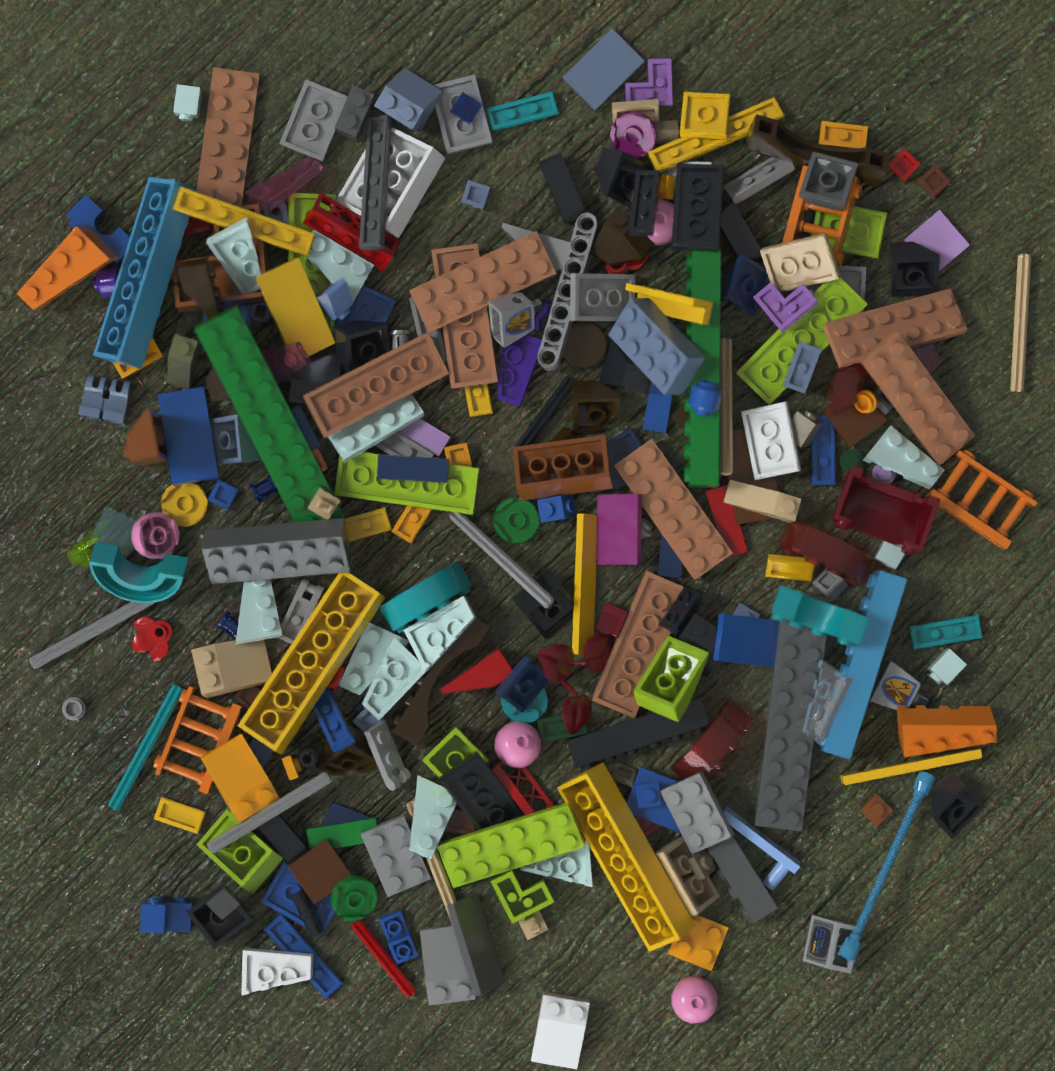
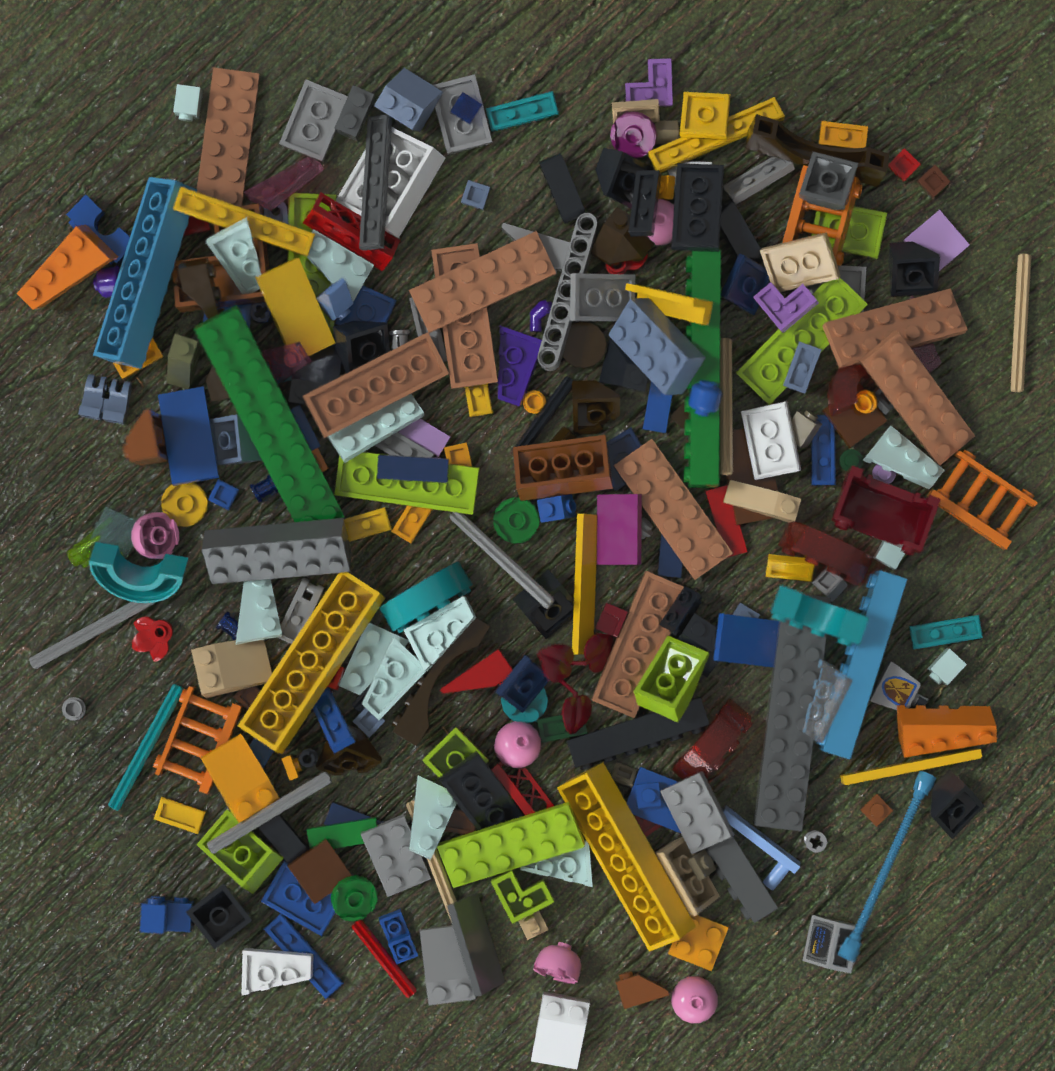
(223, 903): dark grey slope -> none
(307, 913): black pin -> none
(323, 503): tan tile -> none
(386, 755): light grey plate -> none
(512, 317): light grey torso -> none
(534, 401): none -> light orange plate
(559, 963): none -> bright pink cylinder
(603, 69): sand blue tile -> none
(638, 989): none -> dark orange slope
(812, 834): none -> light grey bush

